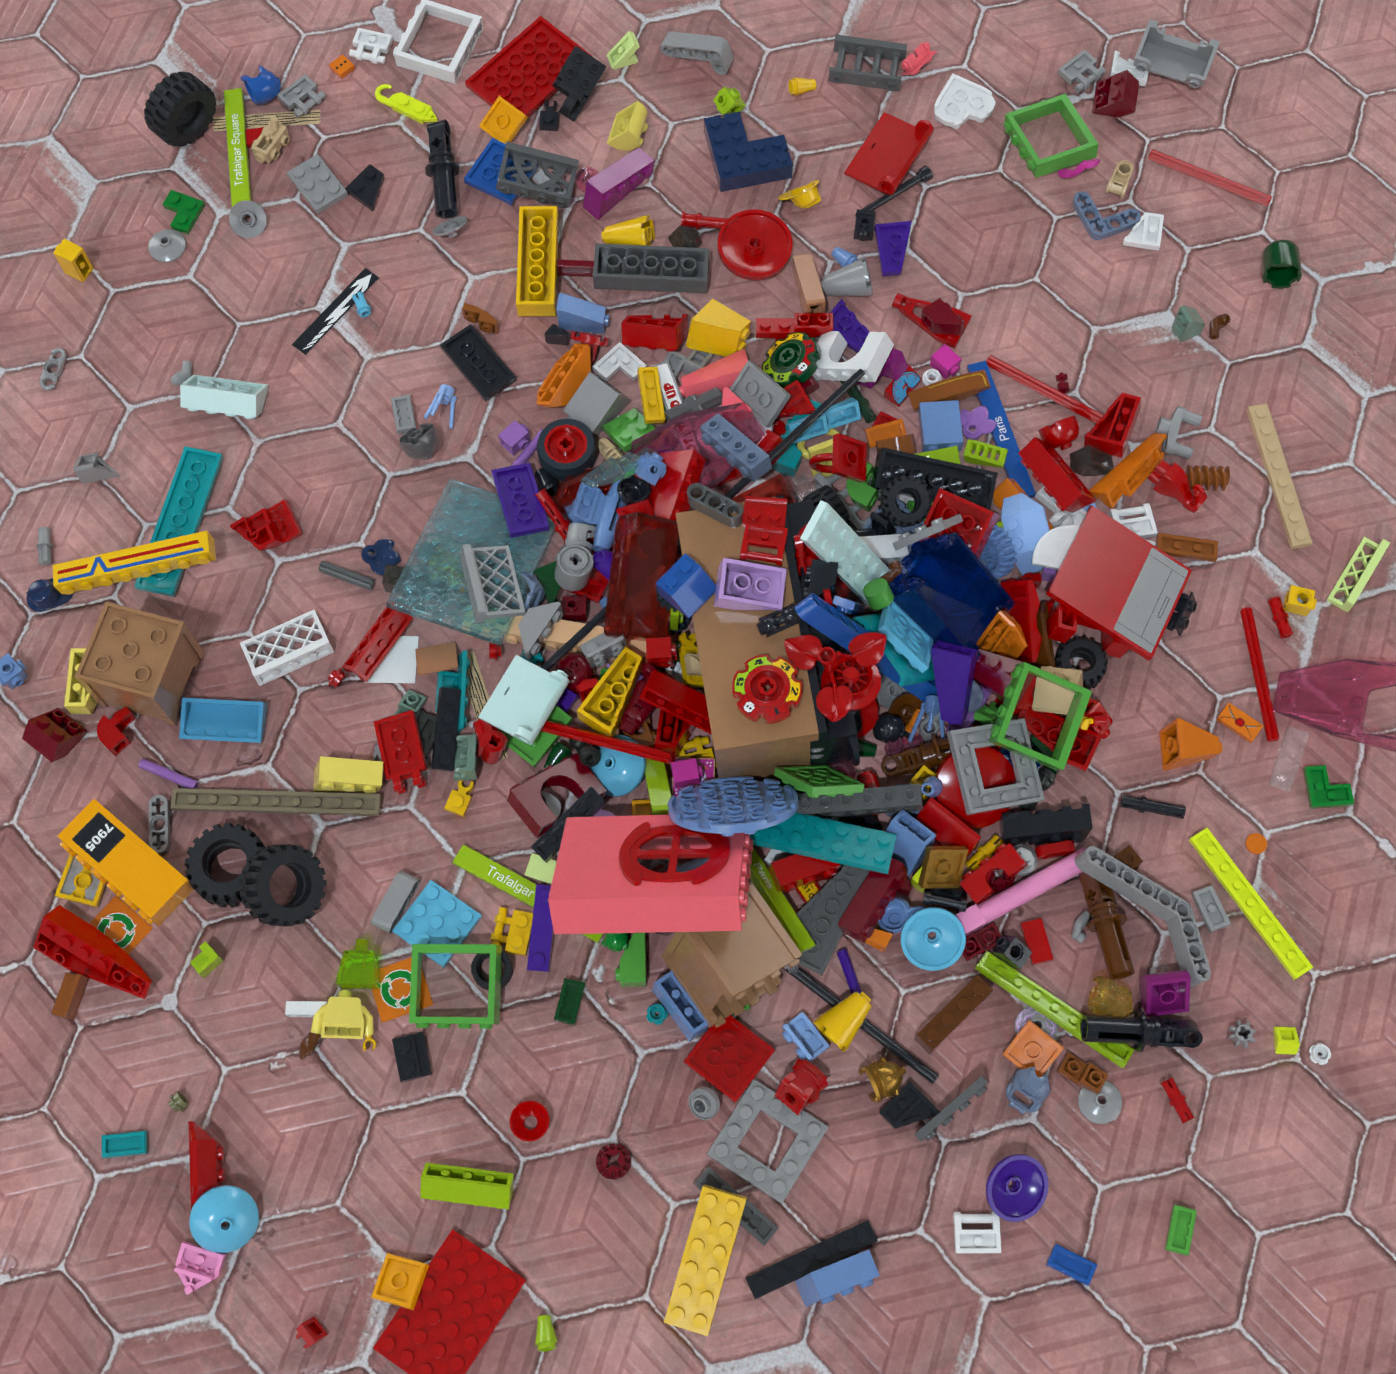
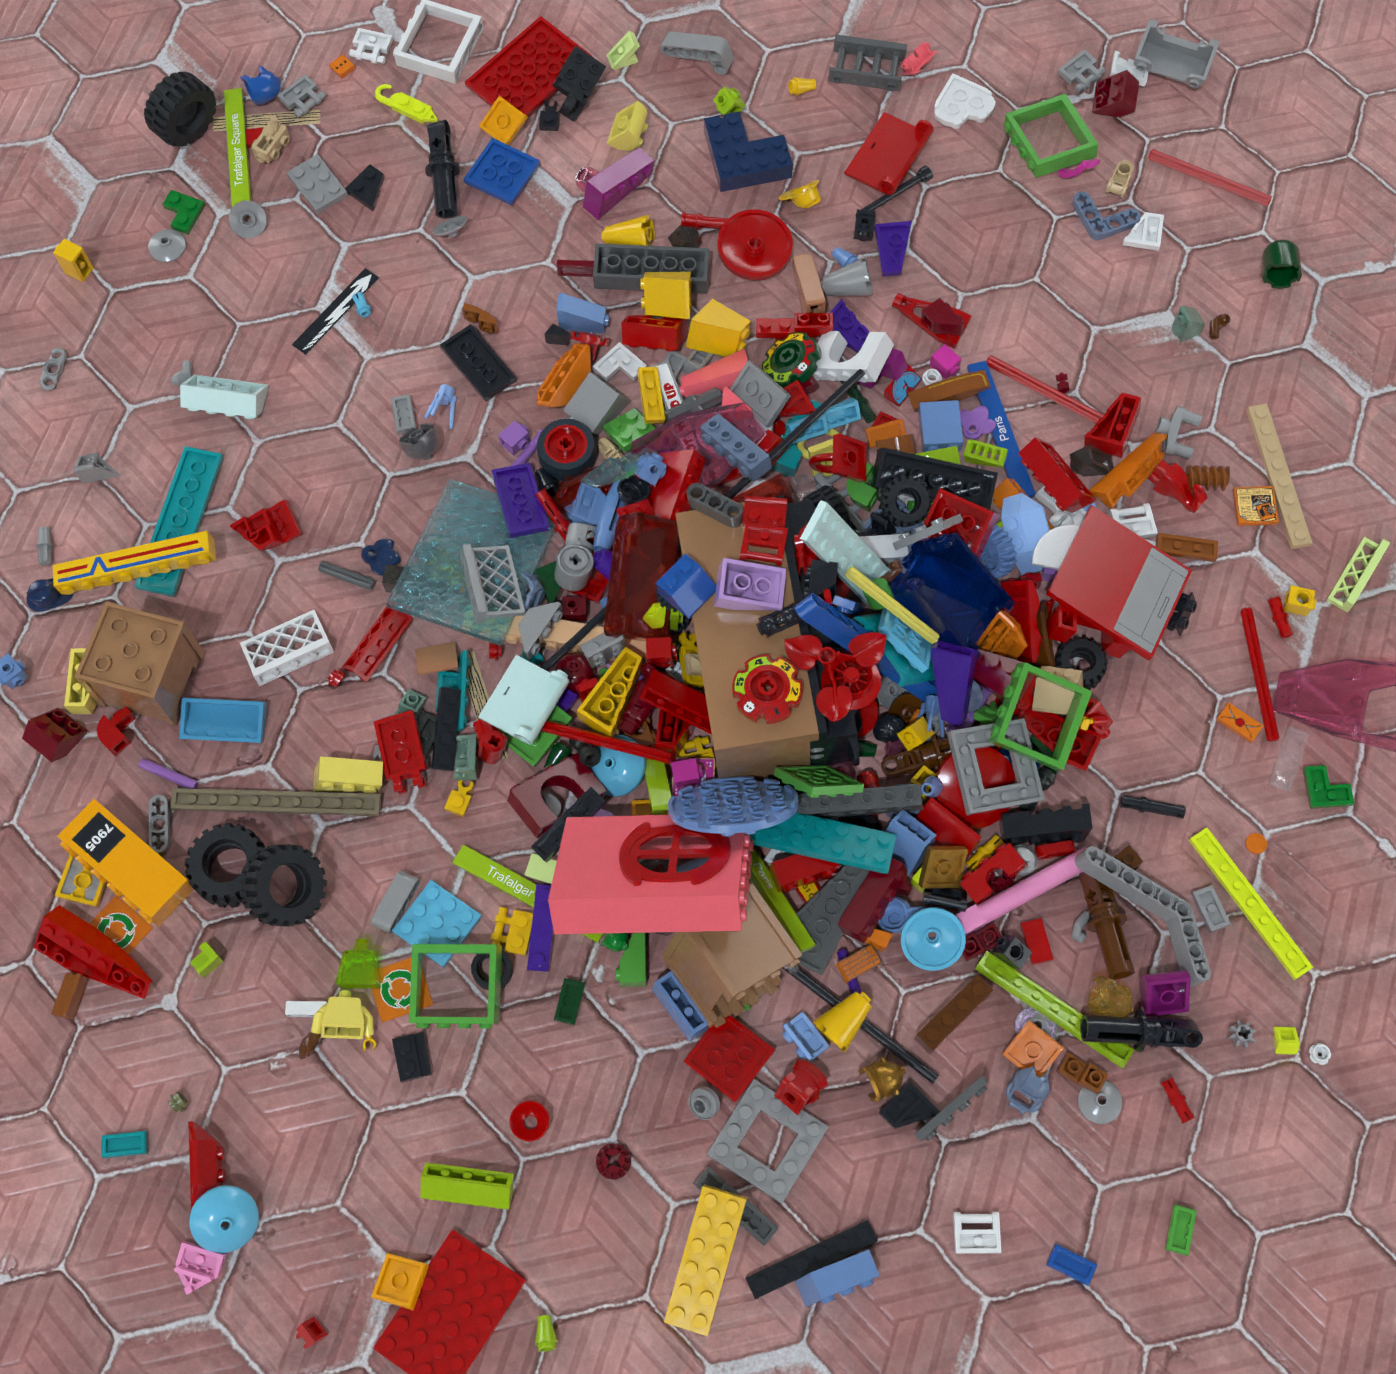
(399, 663): white sticker -> none
(524, 187): dark grey fence -> none
(537, 261): yellow brick -> none
(652, 1009): teal plate -> none
(655, 616): none -> neon yellow slope
(667, 294): none -> yellow slope
(858, 963): none -> orange tile
(891, 605): none -> light yellow axle
(915, 733): none -> yellow brick
(1025, 1193): dark purple dish -> none
(1061, 433): red cylinder -> none
(1186, 744): orange slope -> none
(1255, 506): none -> tile

